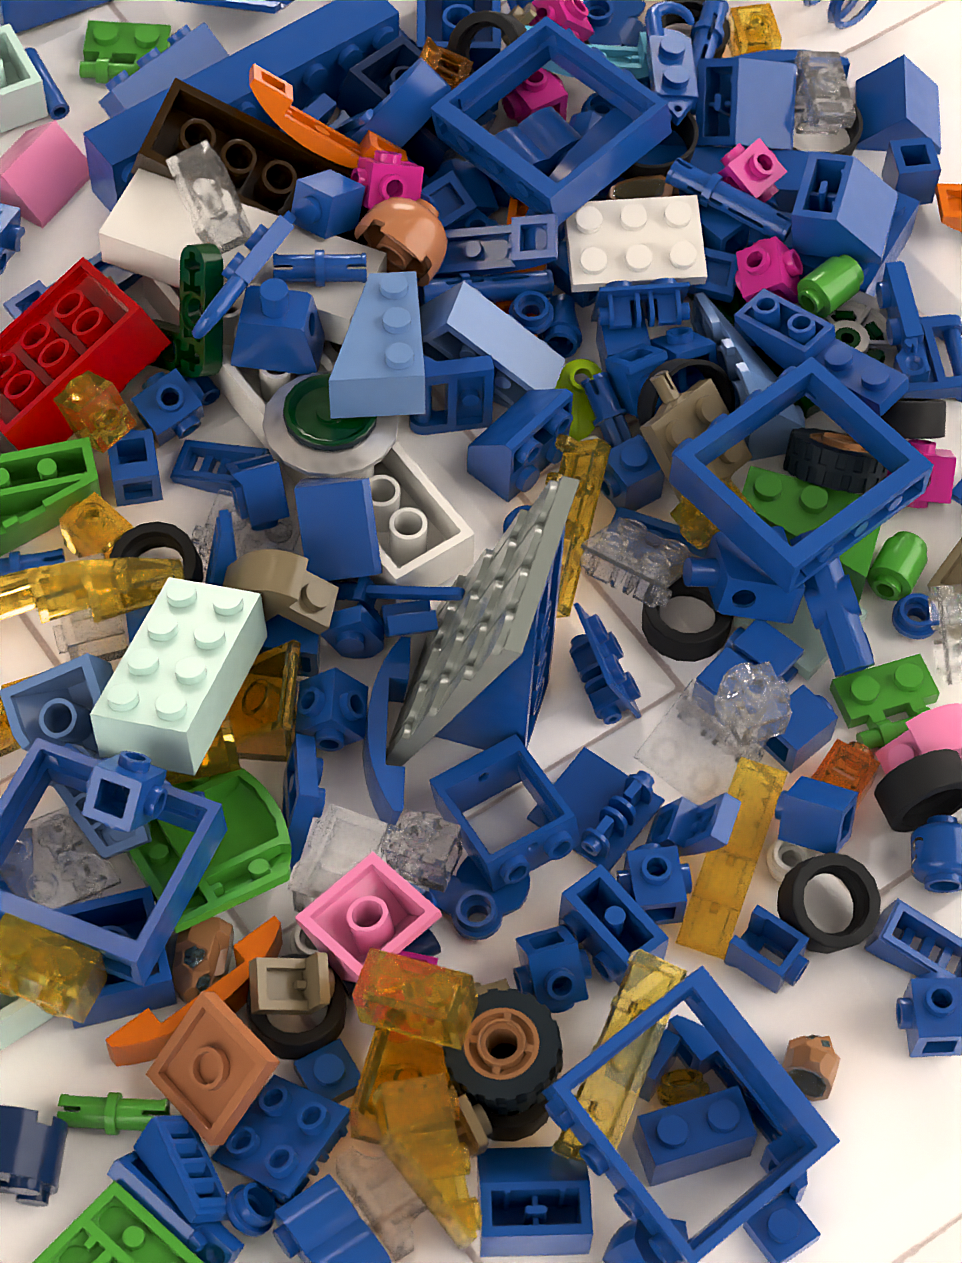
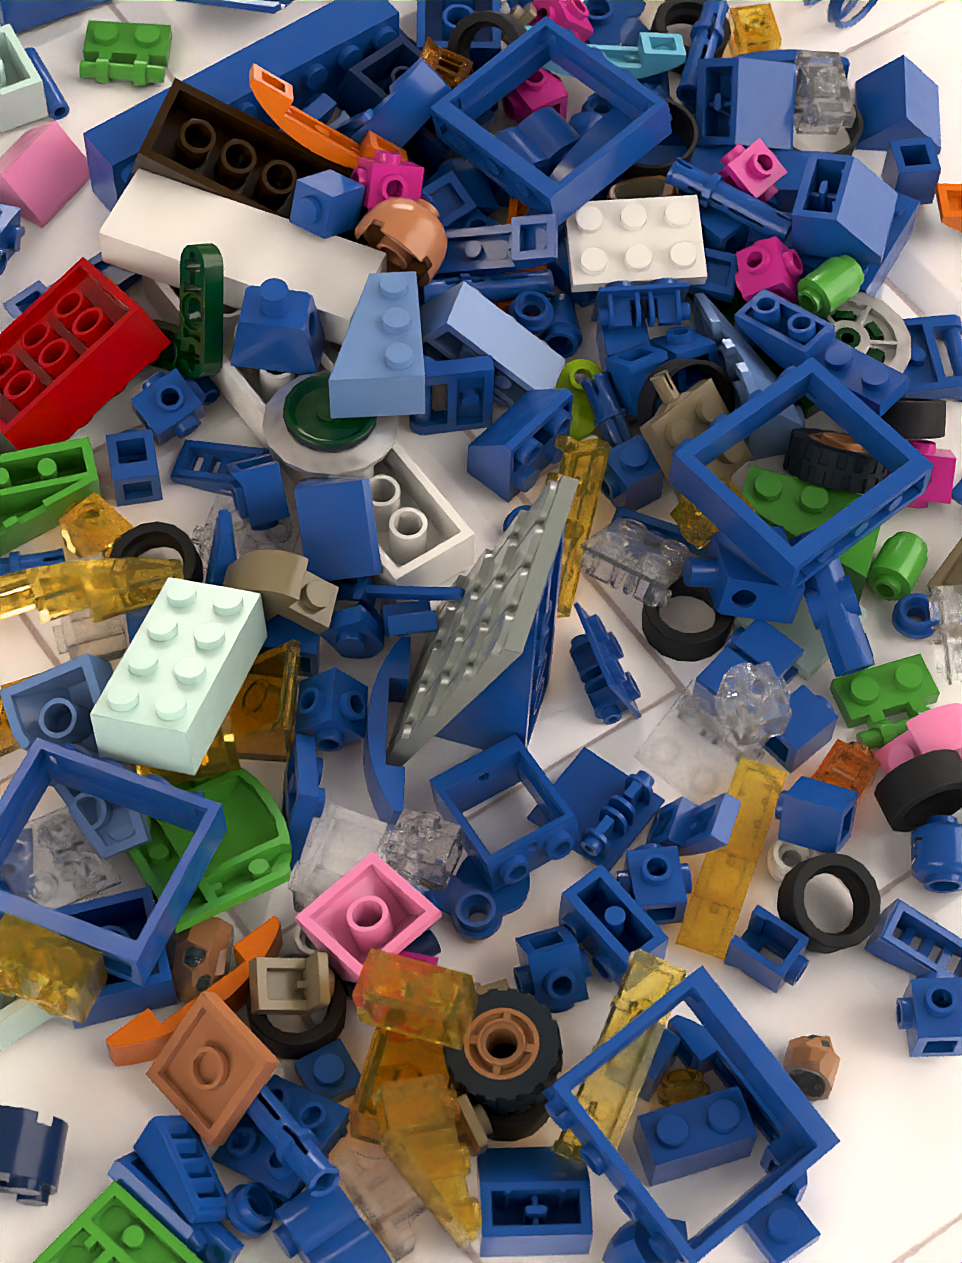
(95, 410): clear yellow brick -> none
(110, 1112): bright green pin -> none
(125, 791): blue brick -> none
(186, 56): brick -> none
(210, 197): clear brick -> none
(243, 270): blue plate -> none
(295, 1146): none -> blue pin
(320, 268): blue pin -> none
(671, 60): plate -> none
(904, 323): blue hinge -> none

